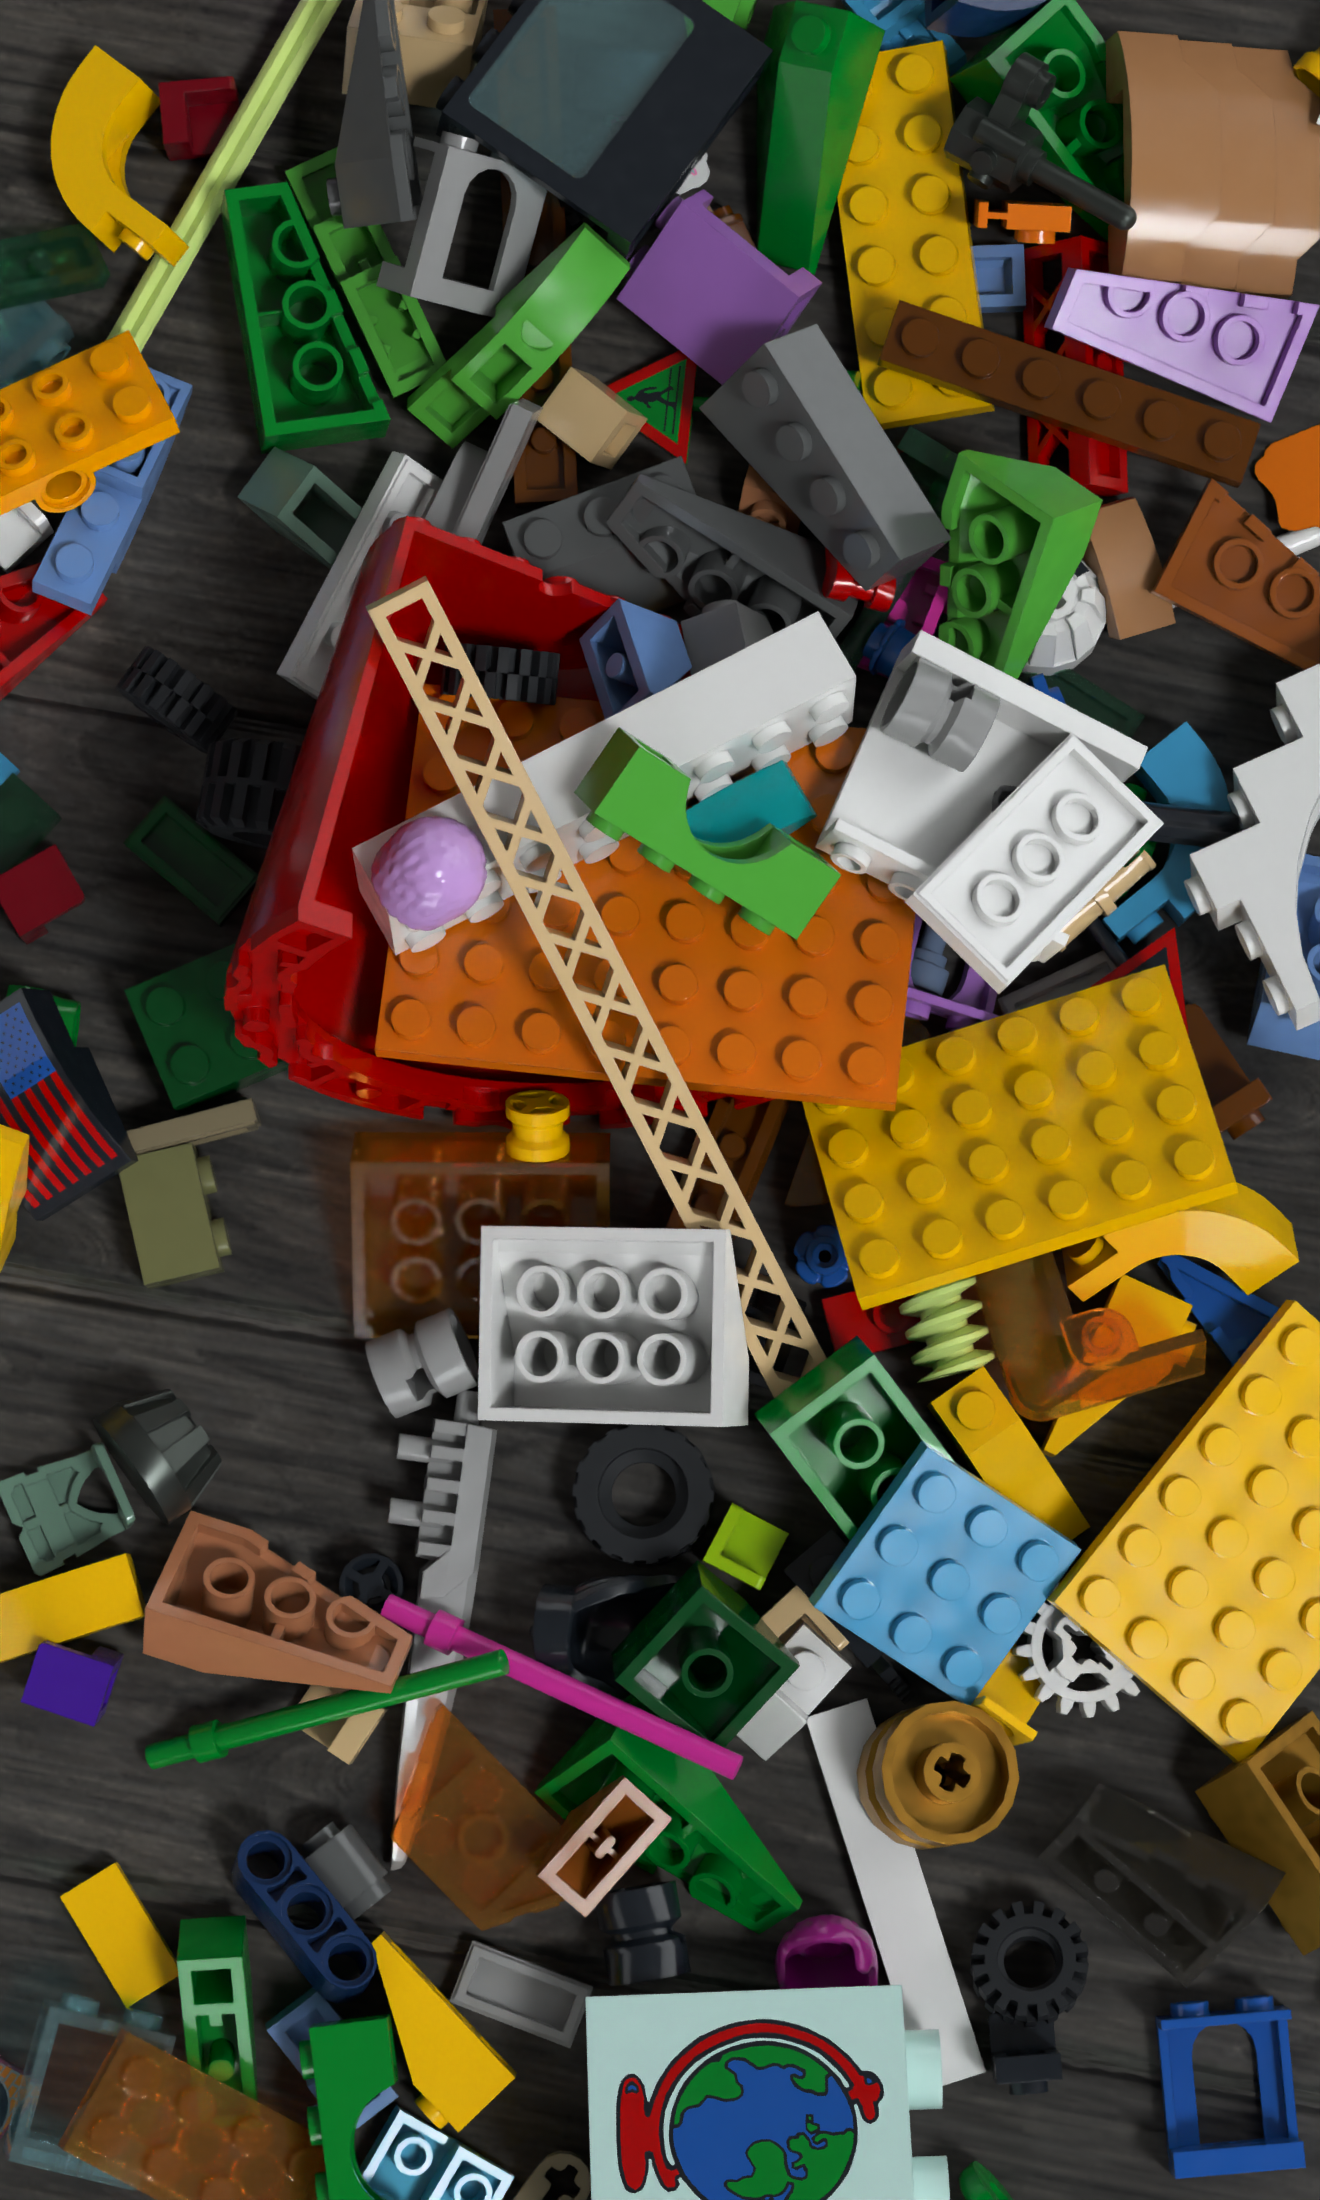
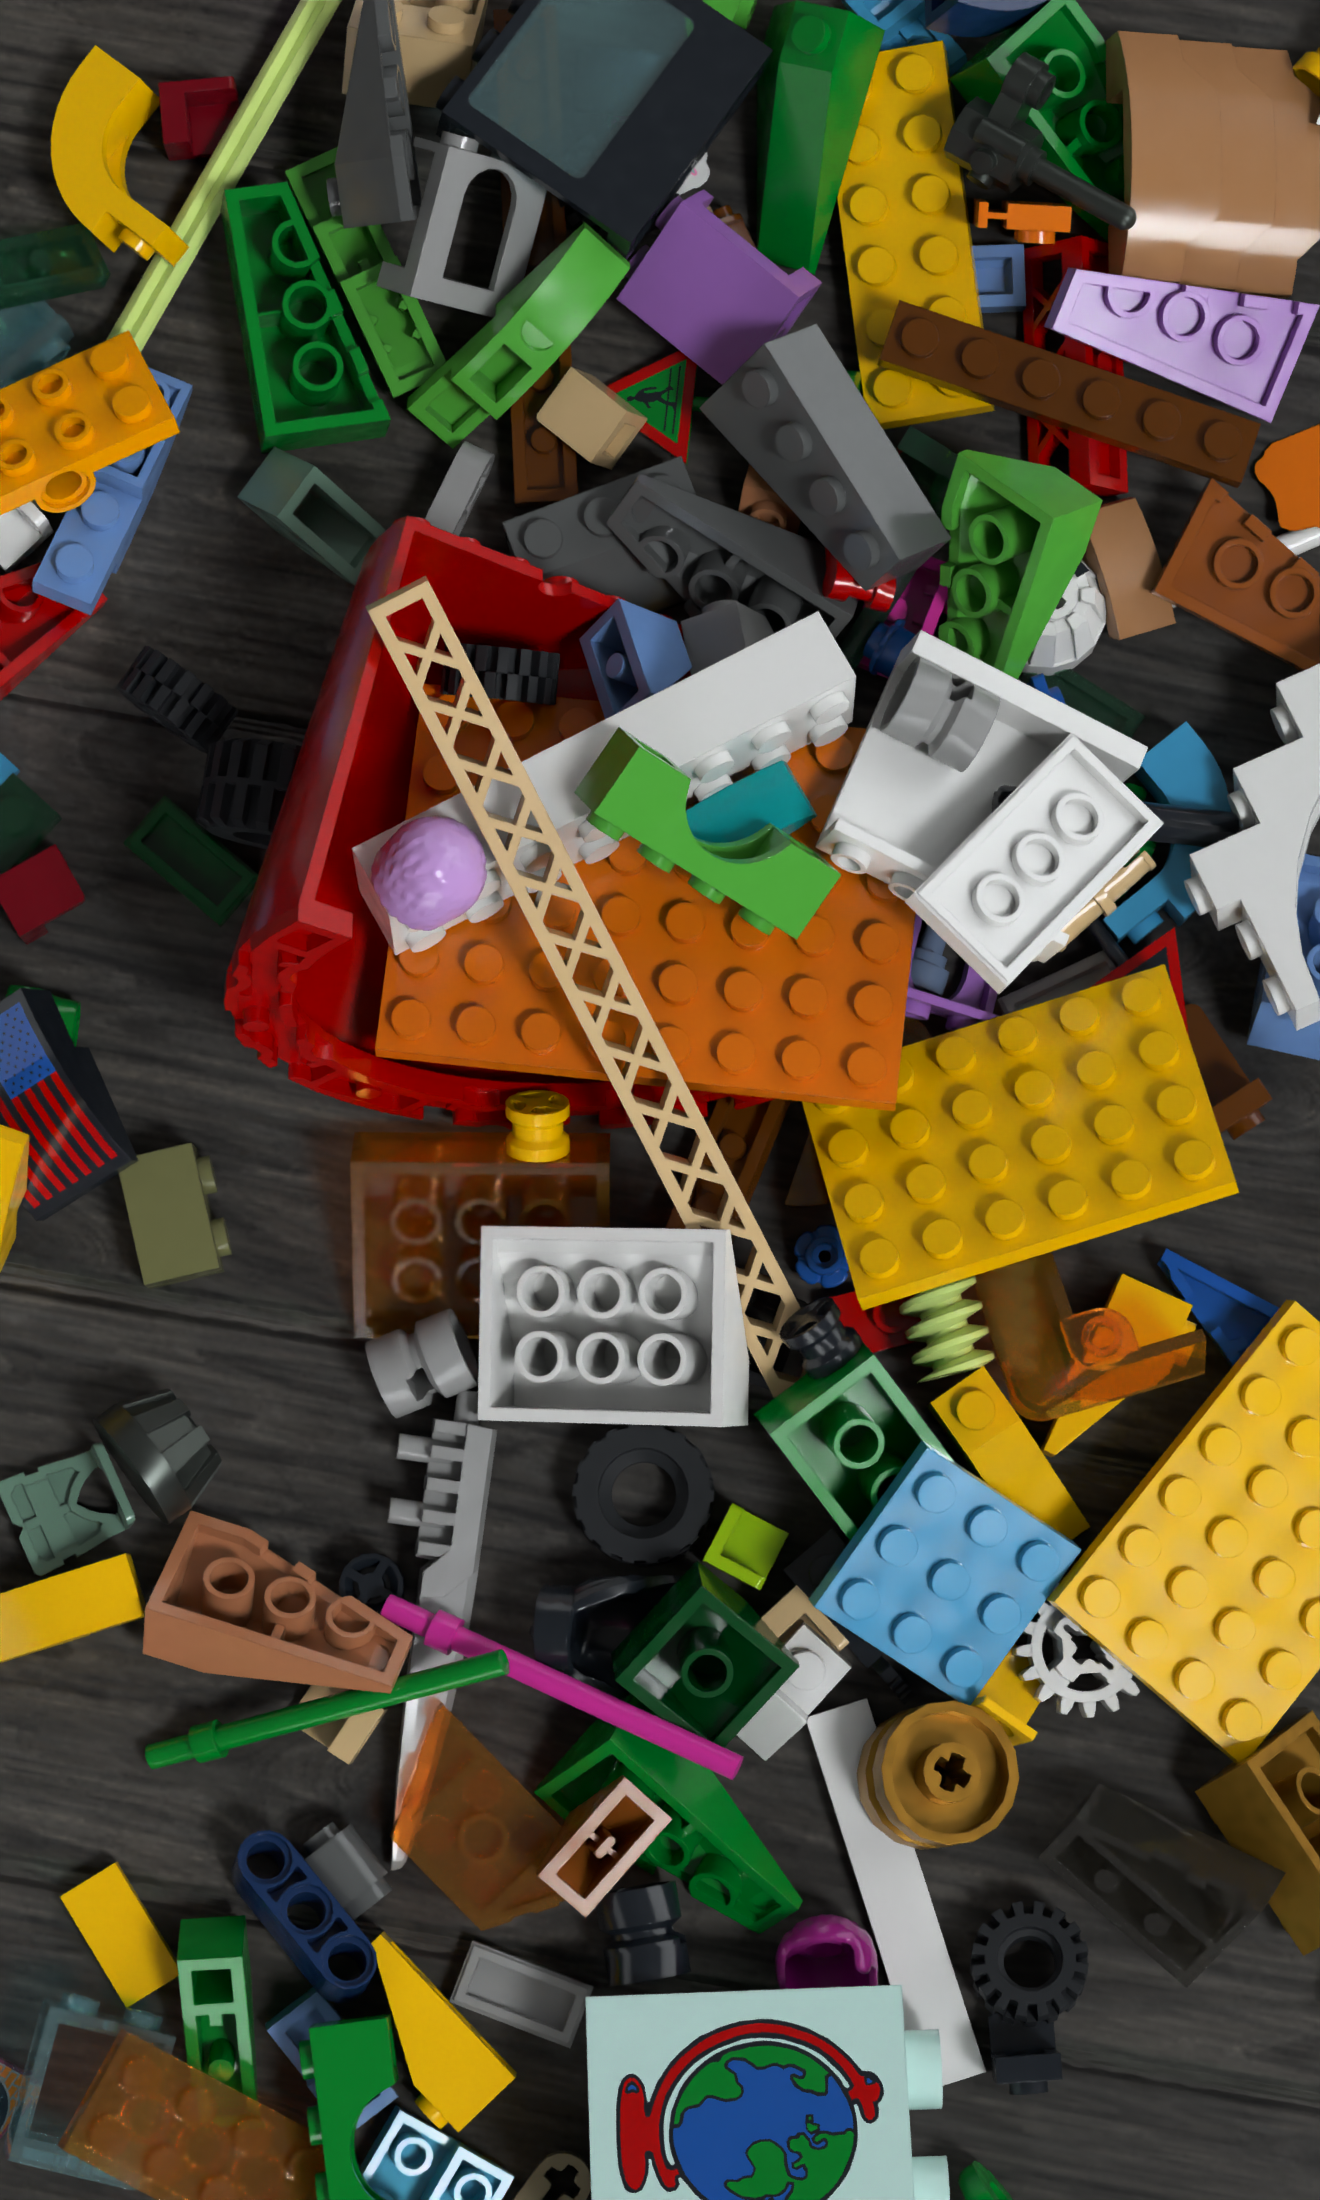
(72, 1681): dark purple panel -> none
(194, 1035): dark green brick -> none
(197, 1127): dark tan tile -> none
(399, 492): white tile -> none
(497, 469): light grey tile -> none
(820, 1338): none -> black wheel
(1235, 1233): yellow arch -> none
(1269, 2031): blue panel -> none

